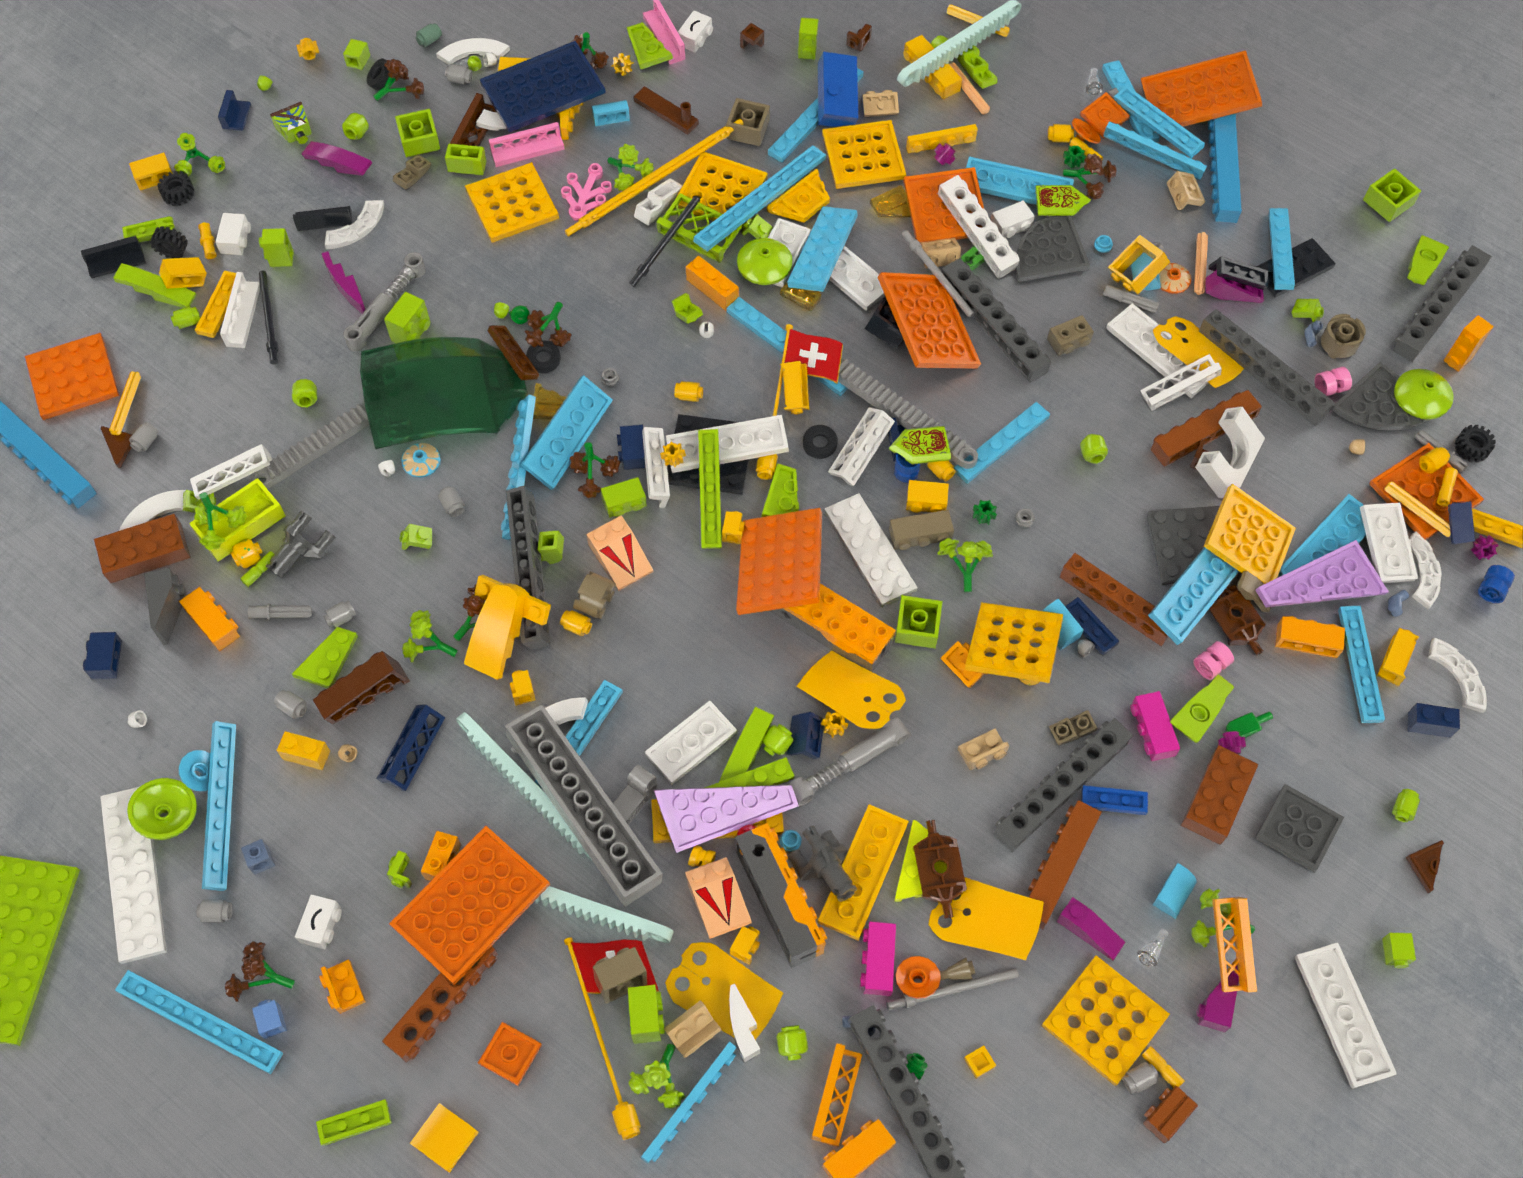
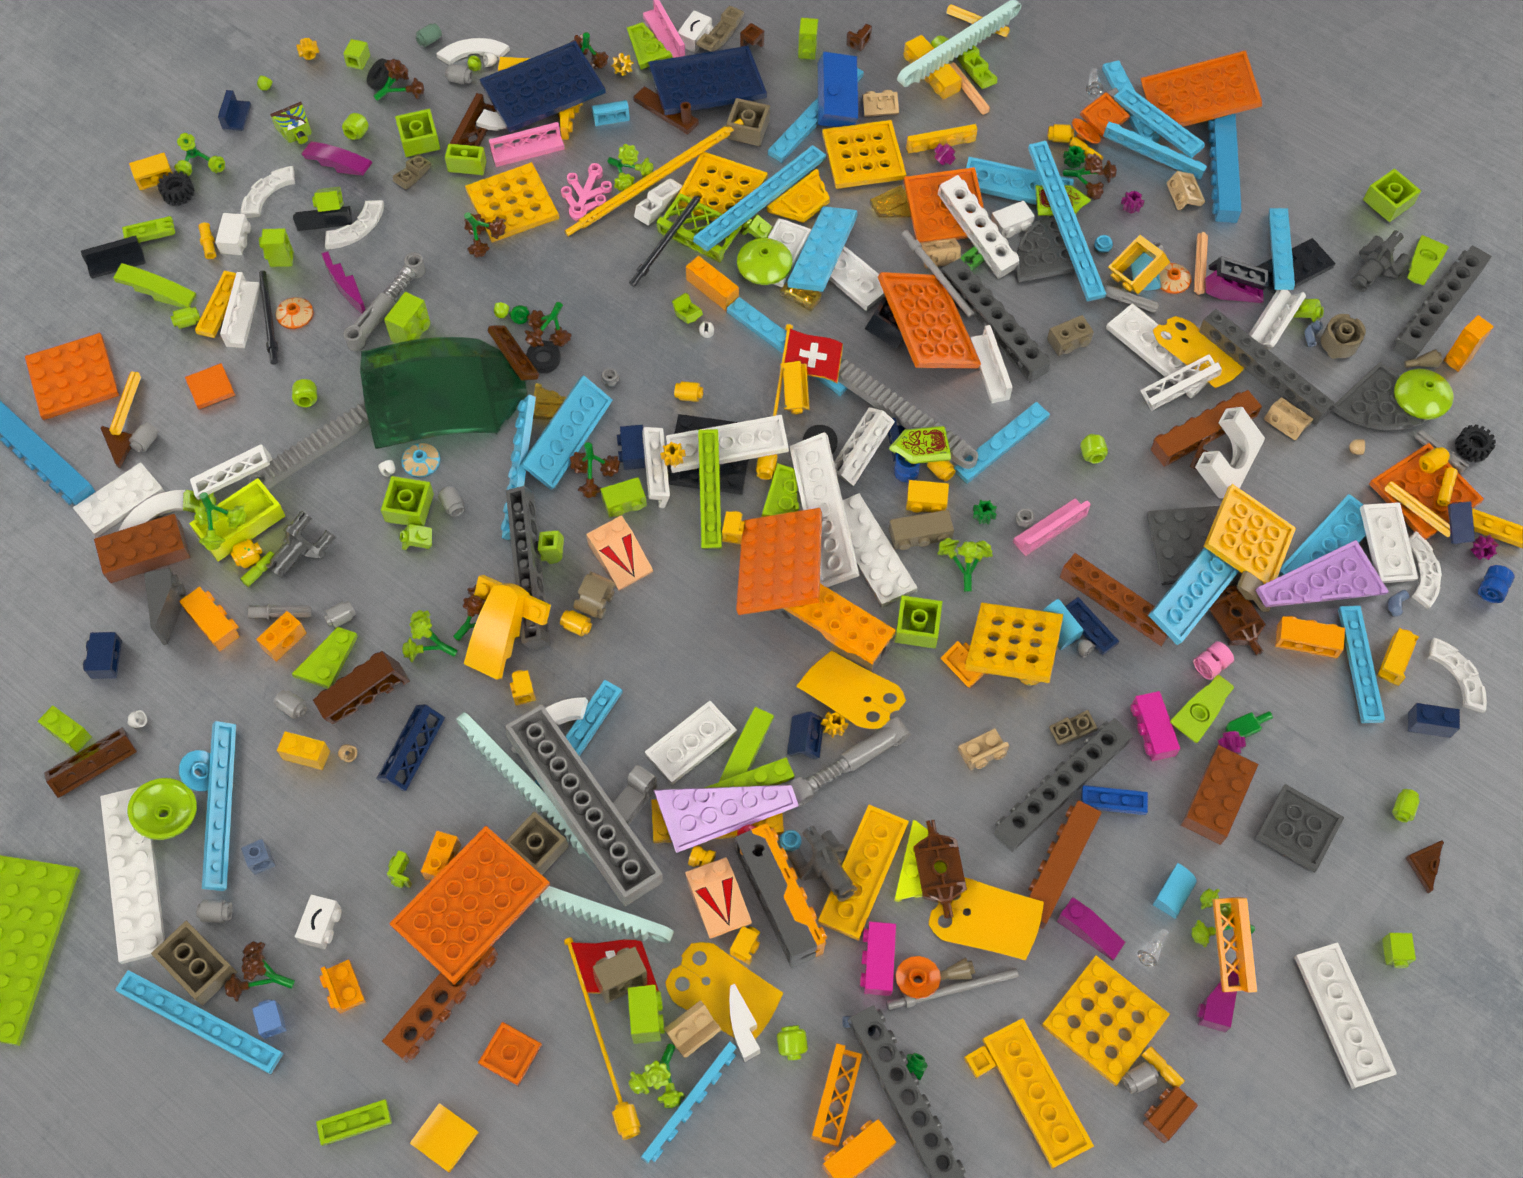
(64, 729): none -> lime brick
(89, 762): none -> reddish brown fence
(117, 499): none -> white plate
(168, 242): black tyre -> none
(182, 272): yellow brick -> none
(194, 963): none -> dark tan brick
(210, 386): none -> orange tile
(264, 188): none -> white tile
(281, 636): none -> light orange brick
(294, 318): none -> tan dish
(328, 199): none -> lime brick
(407, 501): none -> lime brick
(475, 225): none -> reddish brown plant
(537, 843): none -> dark tan brick
(707, 79): none -> dark blue plate
(722, 31): none -> dark tan slope
(777, 740): lime head -> none
(820, 489): none -> white plate
(992, 366): none -> white fence
(1037, 1093): none -> yellow plate
(1051, 526): none -> bright pink fence
(1067, 221): none -> medium azure plate
(1132, 202): none -> magenta gear
(1276, 317): none -> white fence
(1288, 418): none -> tan bracket
(1333, 381): bright pink wheel -> none
(1379, 261): none -> dark grey wheel
(1429, 359): none -> dark tan cone

